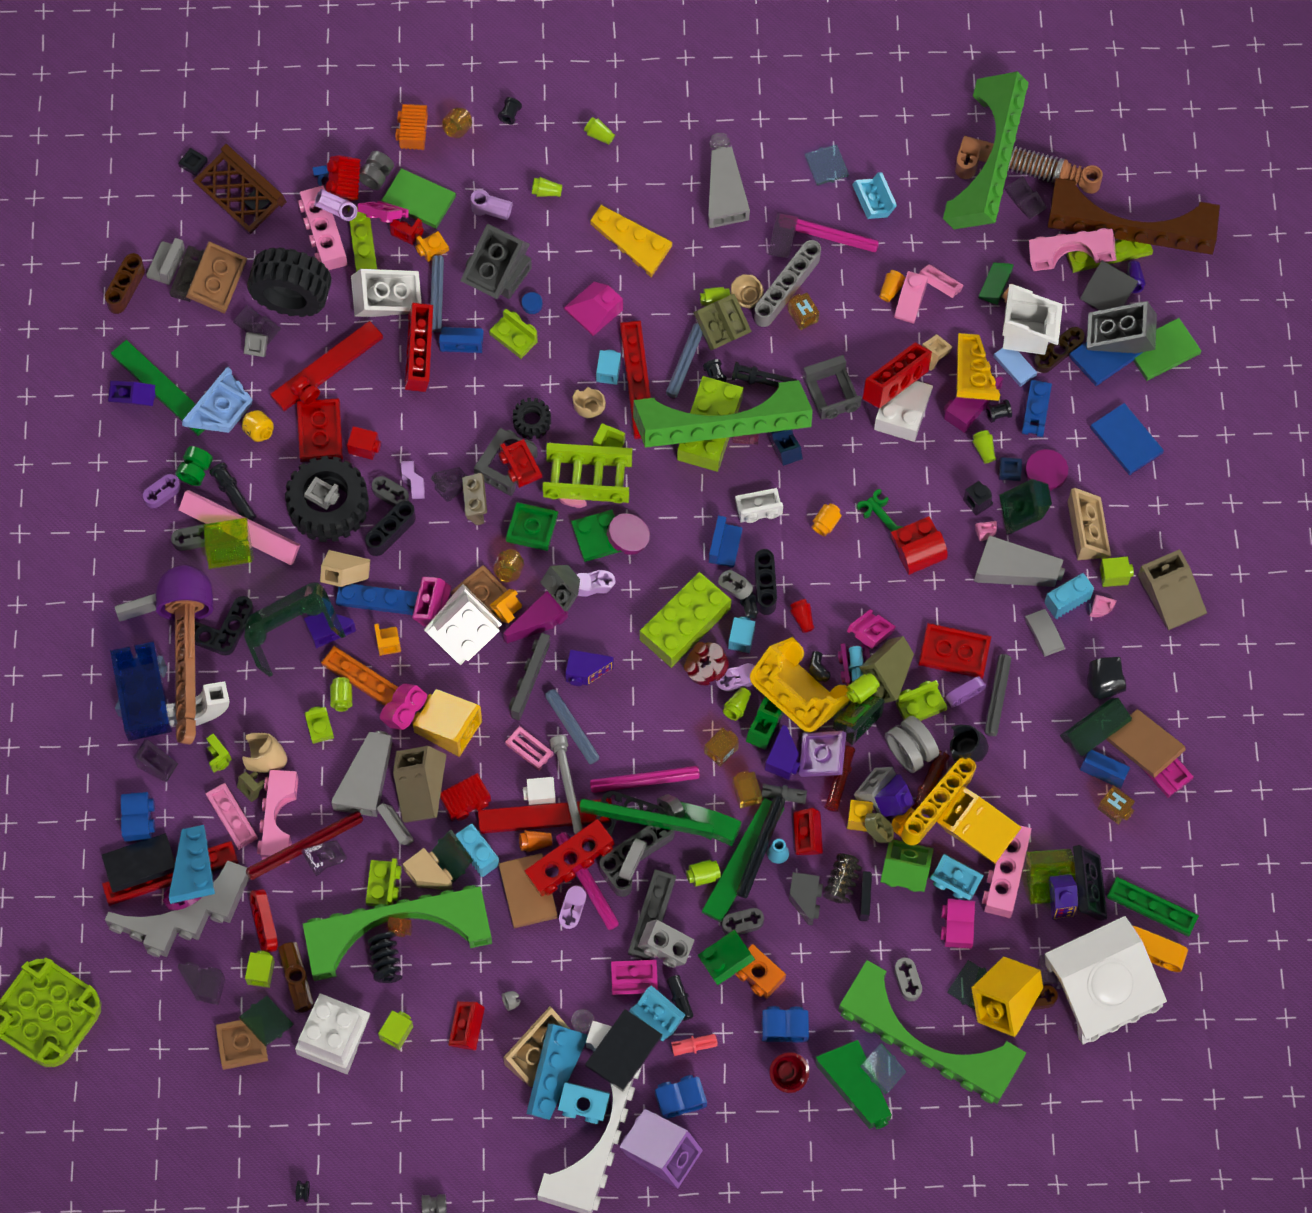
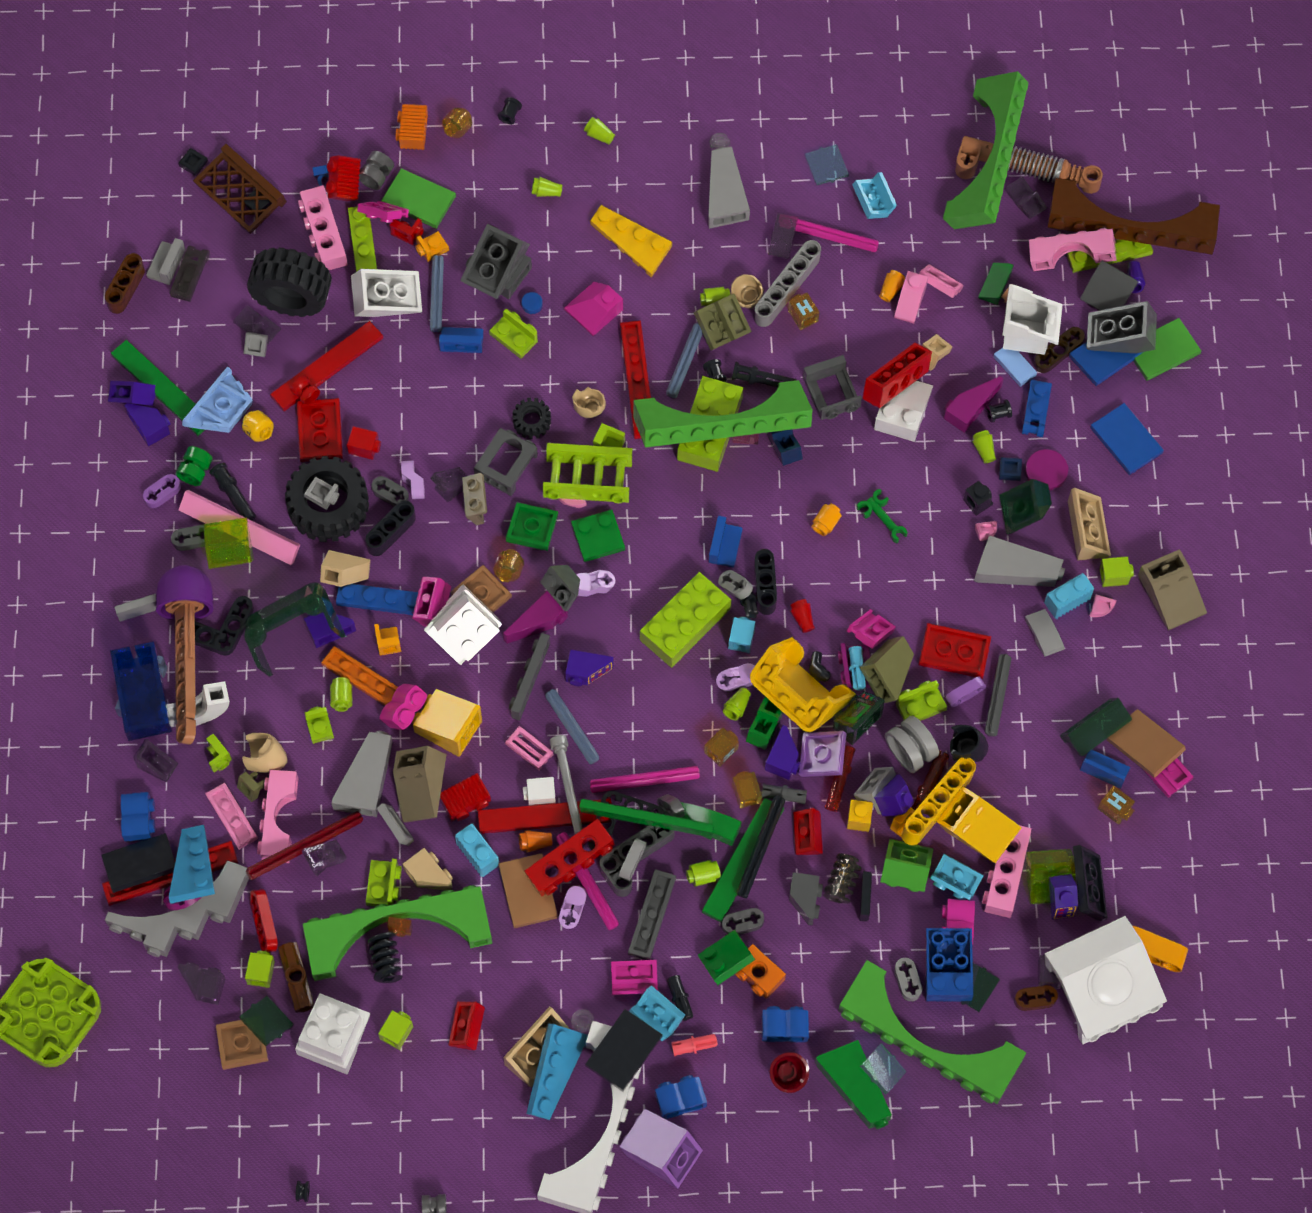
(148, 422): none -> dark purple slope
(216, 277): medium nougat tile -> none
(334, 205): lavender piece -> none
(418, 347): red brick -> none
(452, 855): clear green piece -> none
(492, 205): lavender piece -> none
(506, 606): light orange panel -> none
(510, 1001): light grey hinge -> none
(520, 463): red bracket -> none
(597, 1098): medium azure brick -> none
(608, 367): medium azure brick -> none
(628, 534): tile -> none
(667, 938): light grey brick -> none
(699, 655): dark red plate -> none
(759, 505): white bracket -> none
(778, 855): medium azure cone -> none
(862, 688): lime brick -> none
(879, 827): olive beam -> none
(919, 545): red brick -> none
(949, 964): none -> blue slope
(973, 370): yellow wing -> none
(1006, 995): yellow slope -> none
(1106, 677): black piece -> none
(1152, 906): green tile -> none

